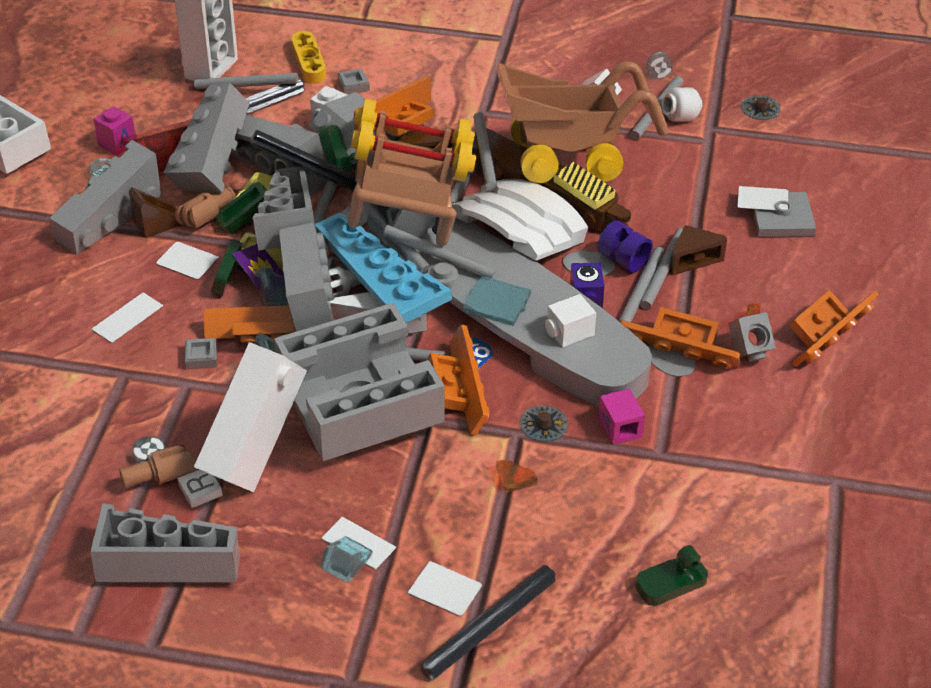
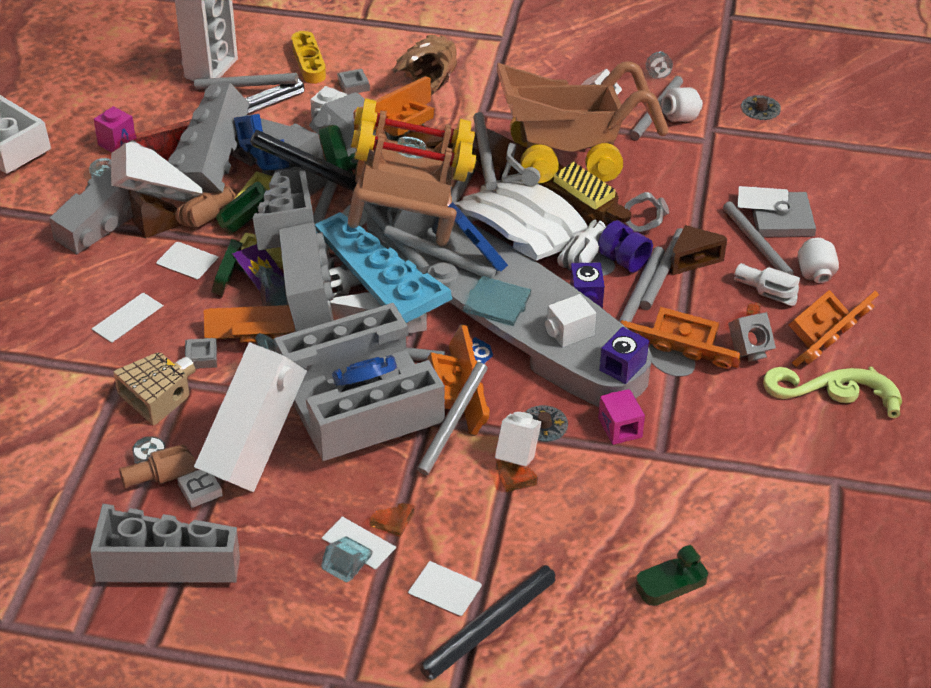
(149, 173): none -> white slope
(154, 385): none -> tan torso
(245, 128): none -> blue tile
(364, 370): none -> blue tile
(393, 519): none -> clear orange tile
(411, 142): none -> clear light blue tile
(431, 58): none -> medium nougat head
(452, 418): none -> light grey bar
(478, 240): none -> blue tile
(518, 438): none -> white brick
(529, 176): none -> light grey piece
(582, 246): none -> white arm
(624, 355): none -> dark purple brick
(660, 204): none -> light grey piece
(756, 238): none -> light grey bar
(770, 283): none -> white arm
(818, 260): none -> white head
(833, 380): none -> yellowish green plant

